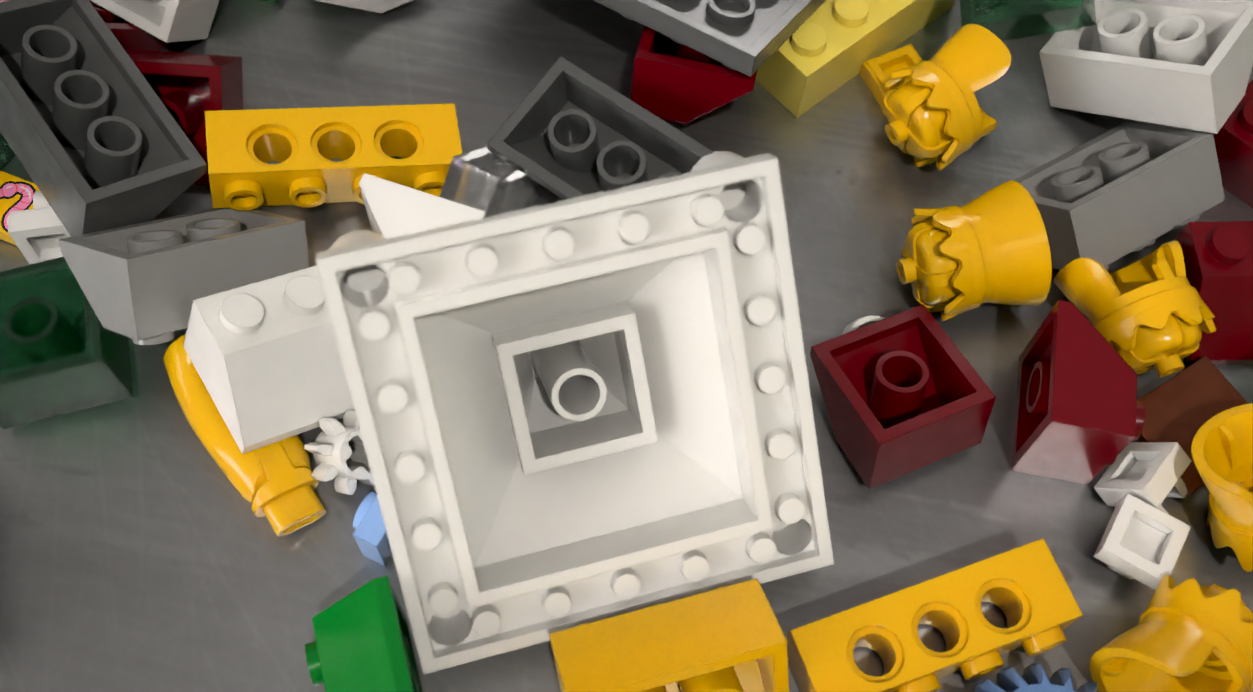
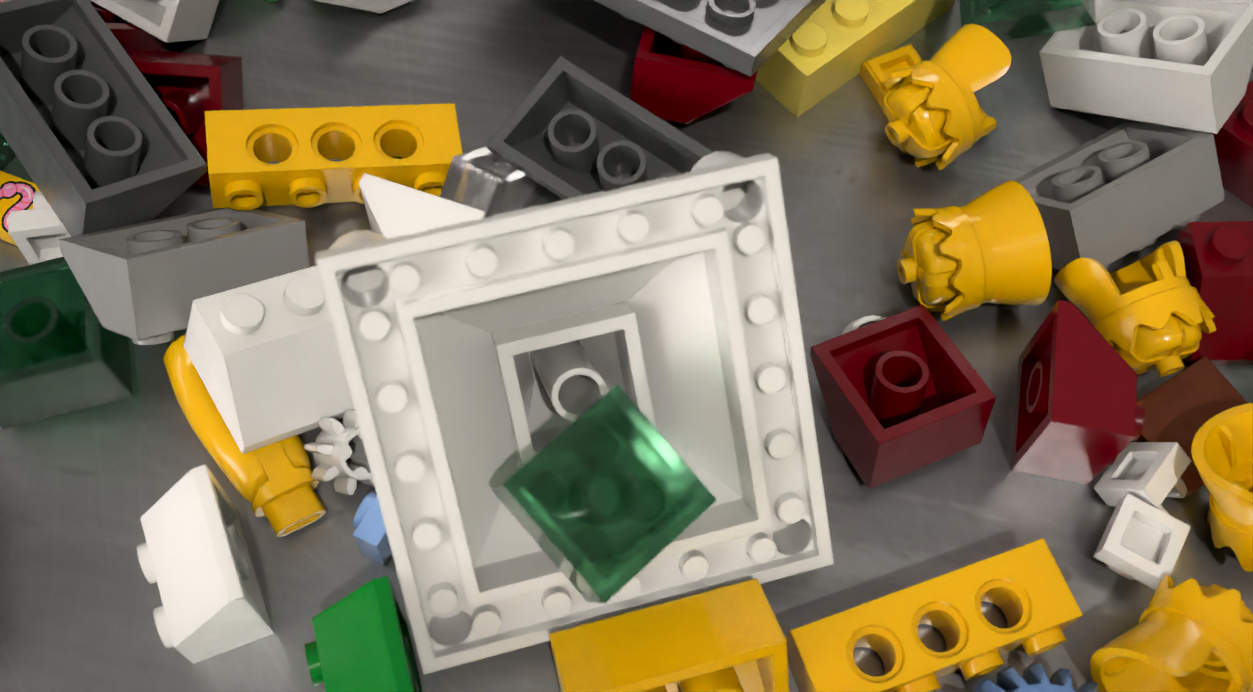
(202, 570): none -> white slope
(604, 496): none -> clear green brick

